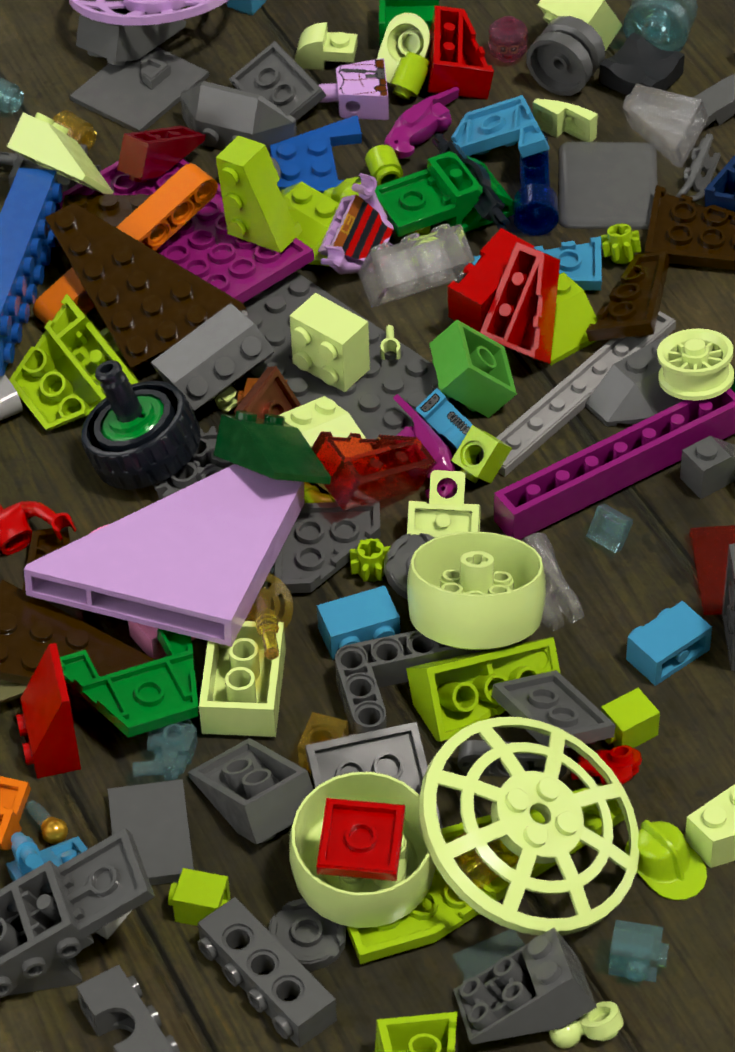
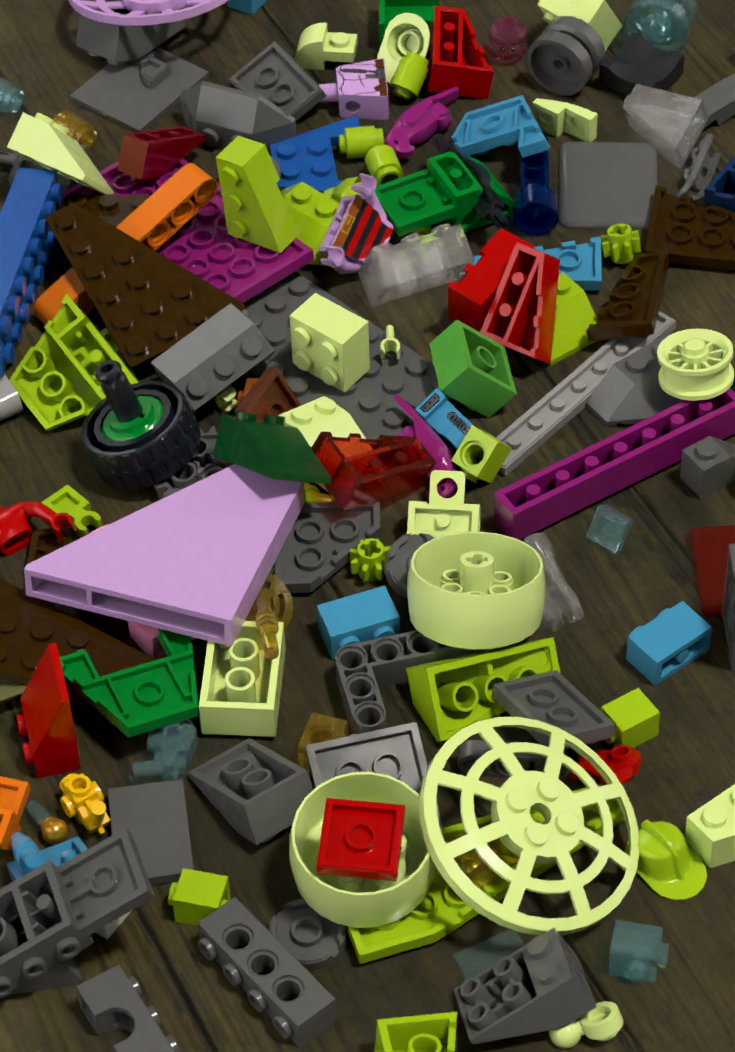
(71, 502): none -> lime plate
(84, 802): none -> yellow piece
(359, 140): none -> lime brick

